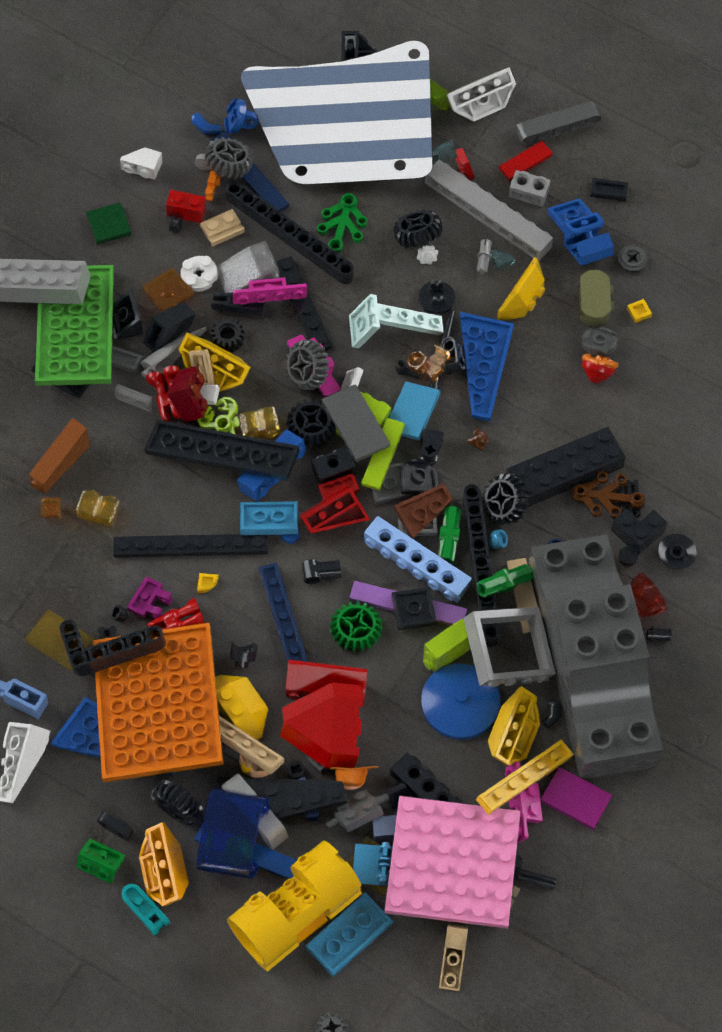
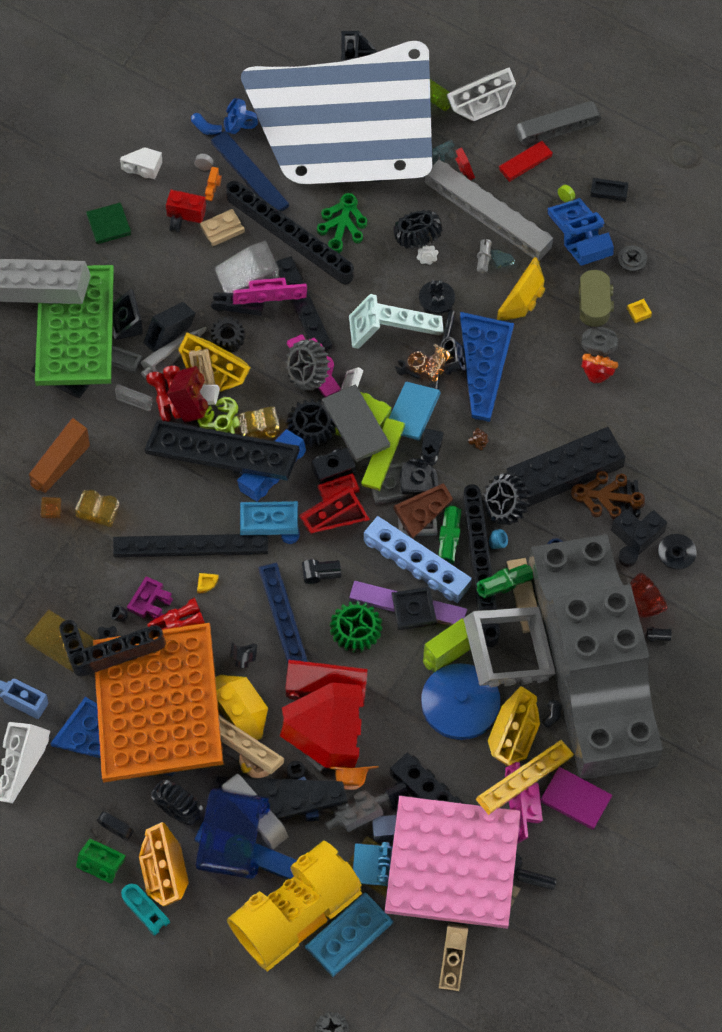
(167, 290): clear orange plate -> none
(195, 264): white plate -> none
(228, 157): dark grey gear -> none
(528, 191): light grey brick -> none
(566, 193): none -> lime tile

